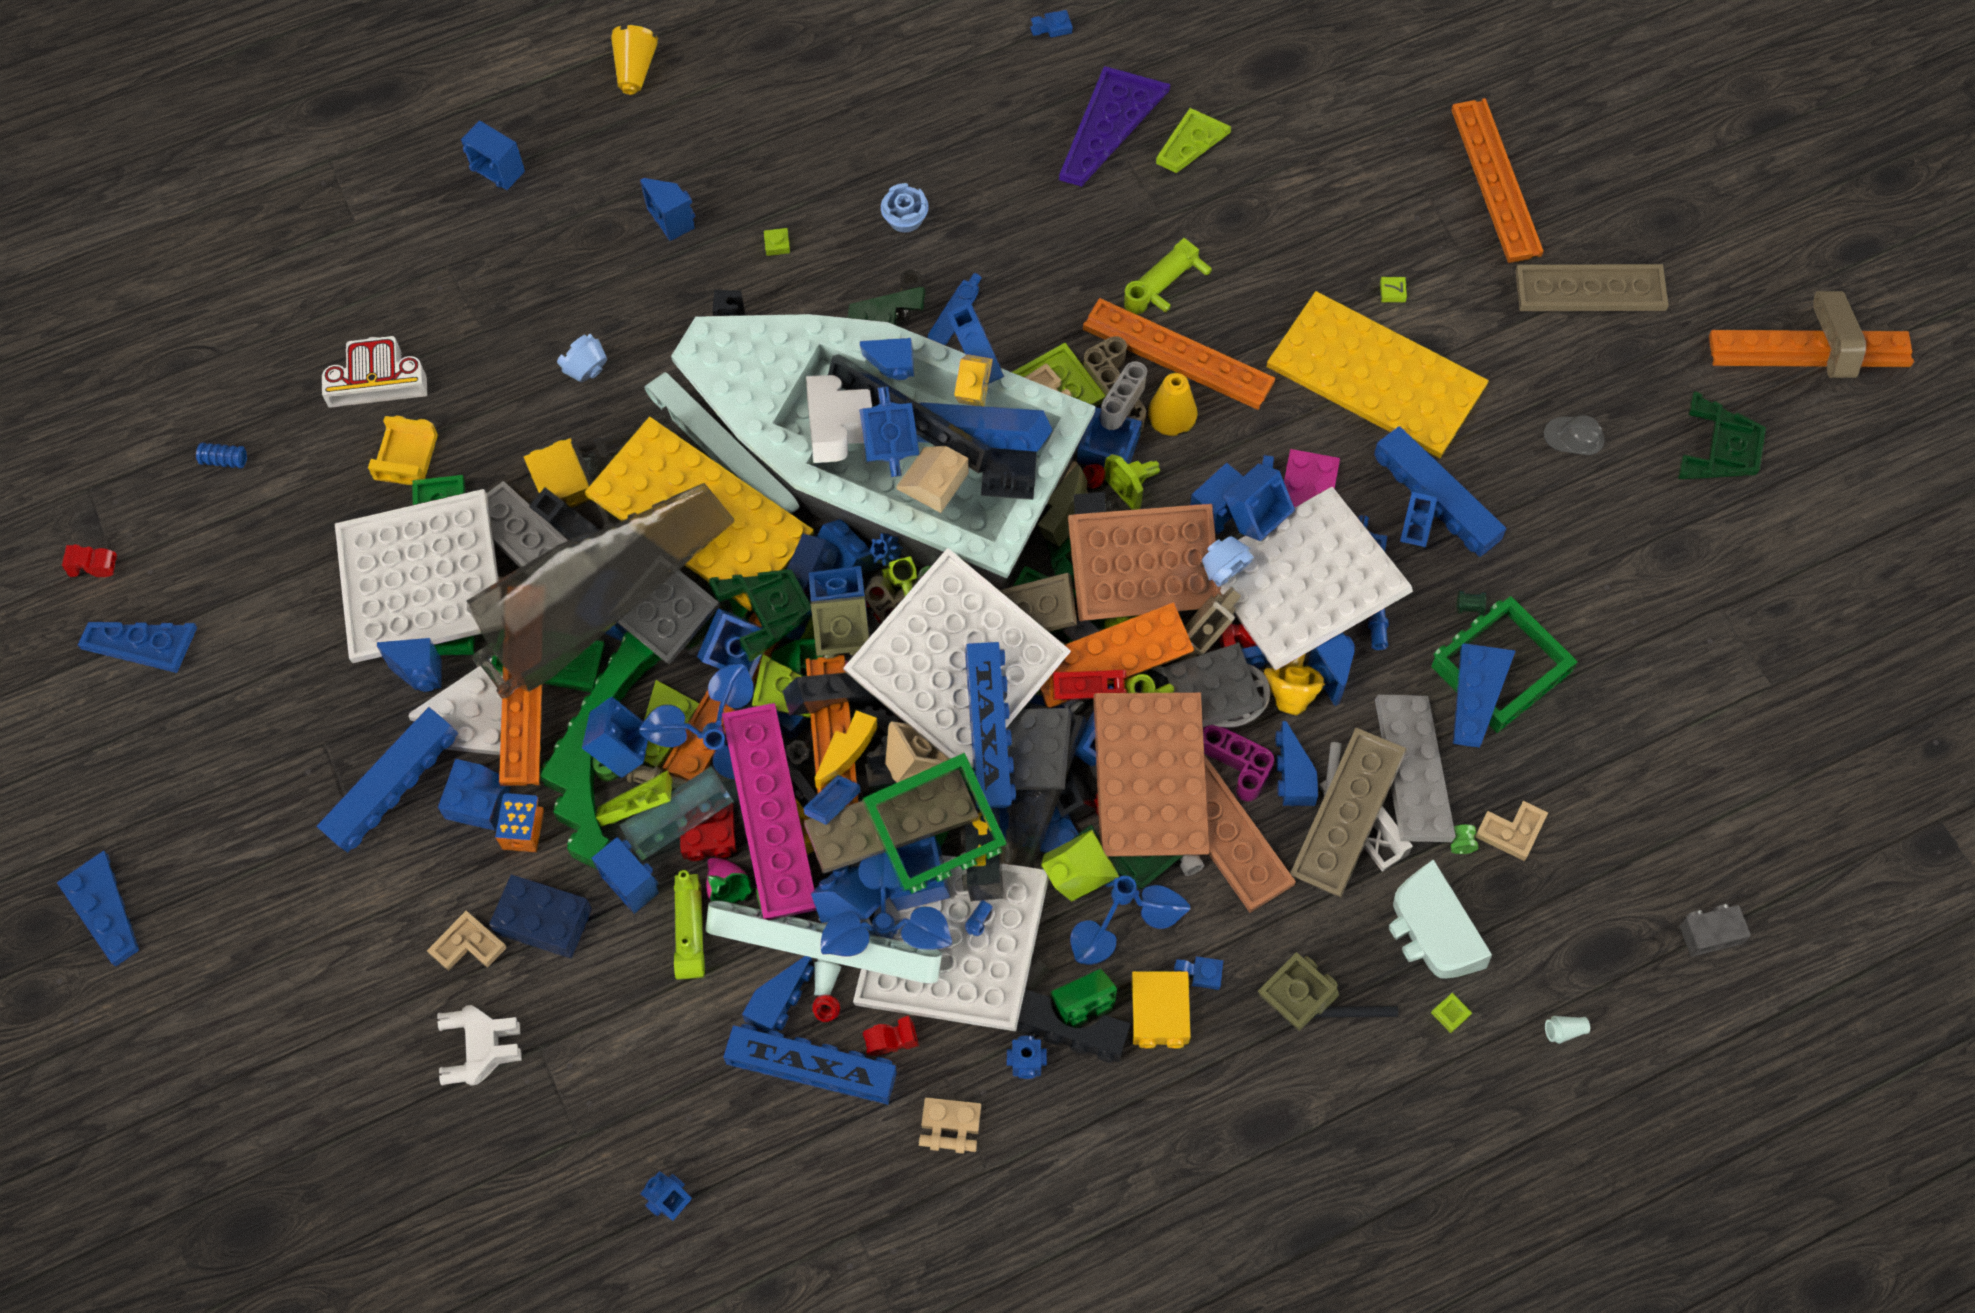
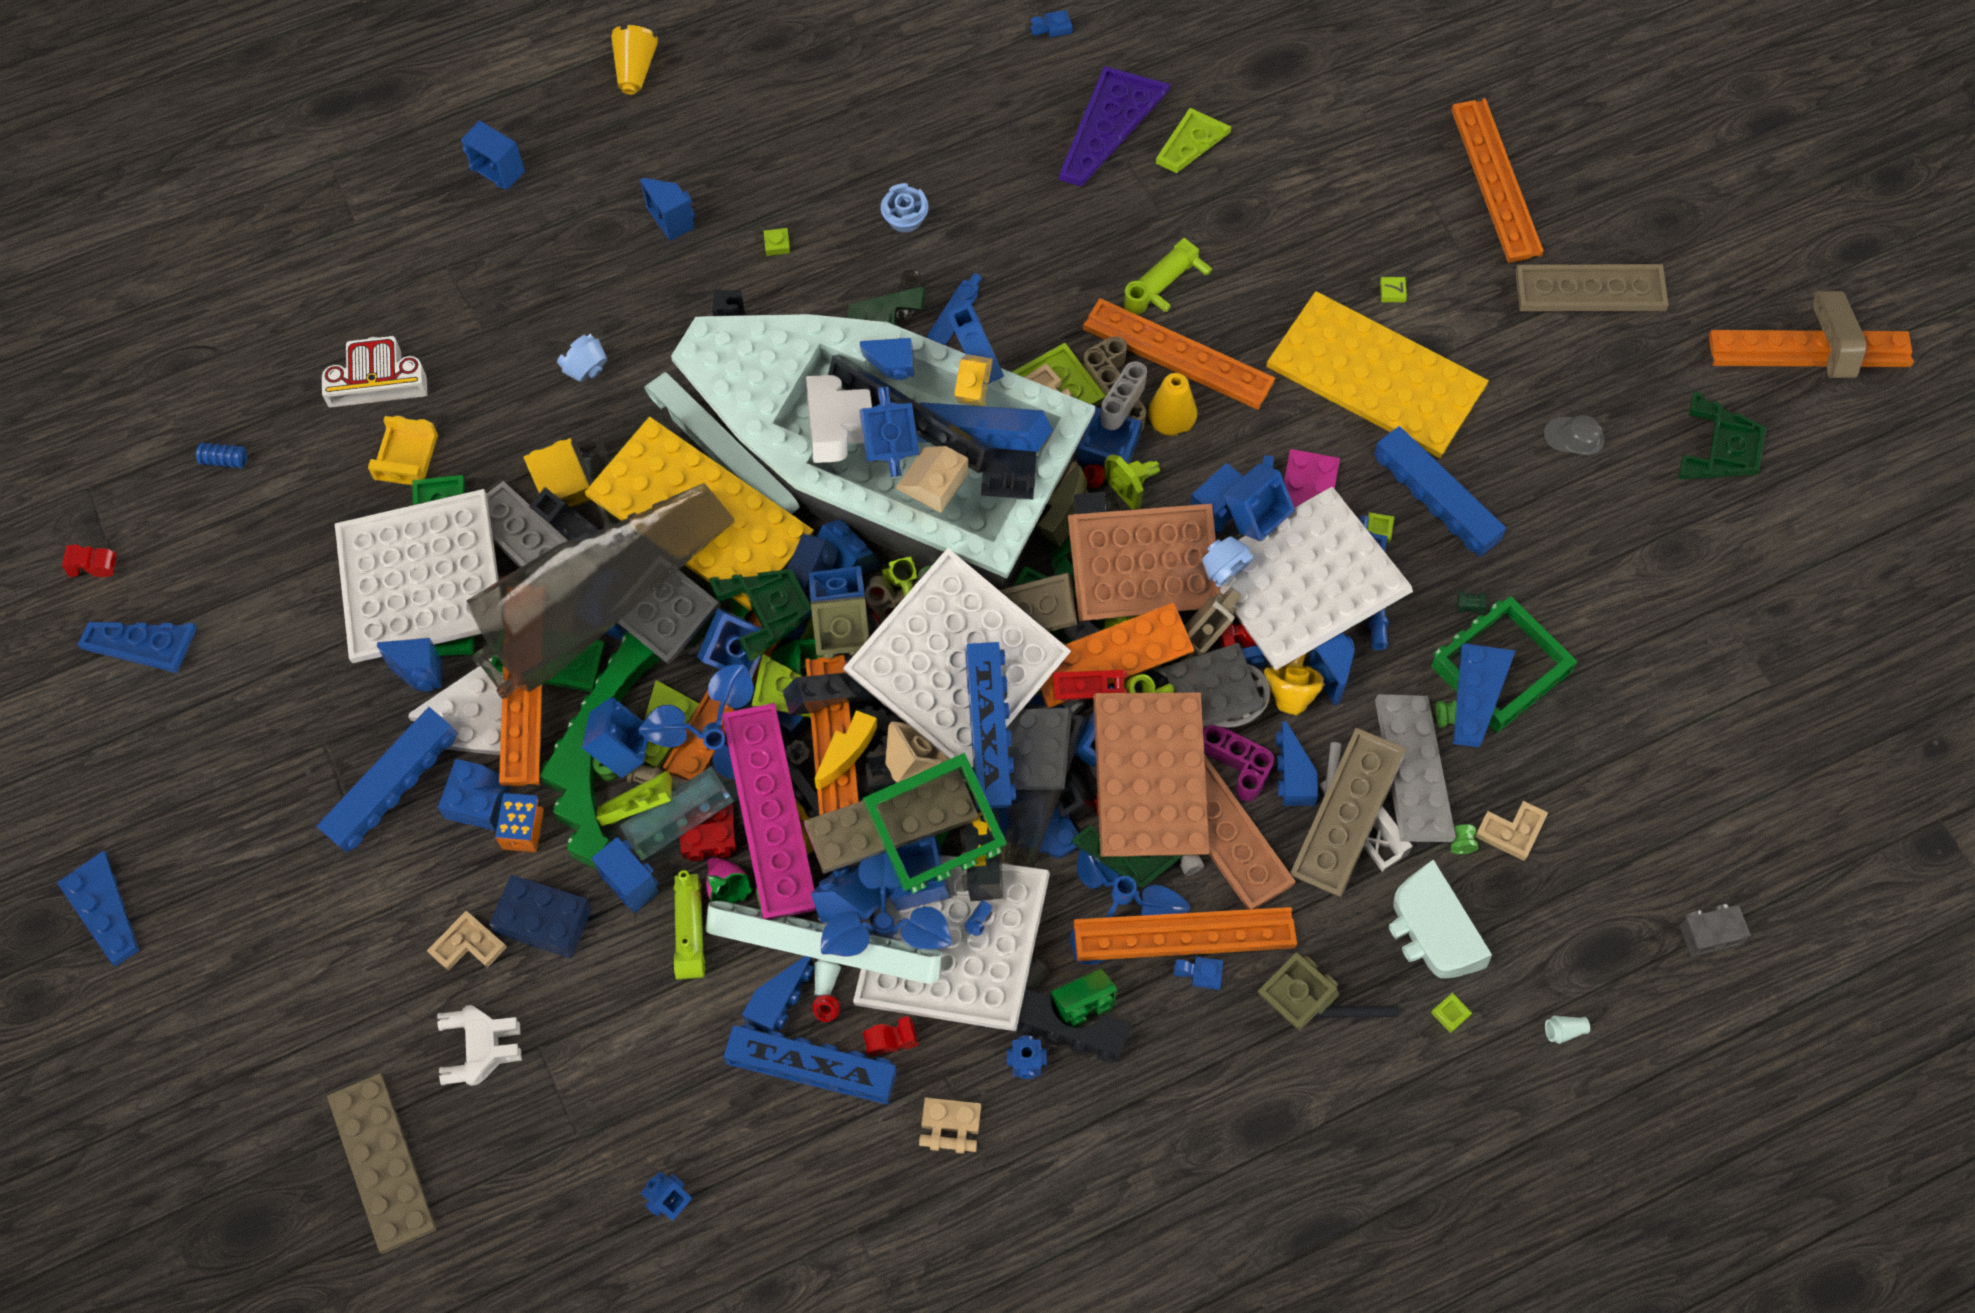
(381, 1163): none -> dark tan plate
(832, 799): blue tile -> none
(885, 549): blue gear -> none
(1079, 866): lime slope -> none
(1160, 1009): yellow panel -> none
(1184, 934): none -> orange plate
(1380, 525): none -> lime tile
(1419, 517): blue brick -> none
(1445, 713): none -> bright green wheel

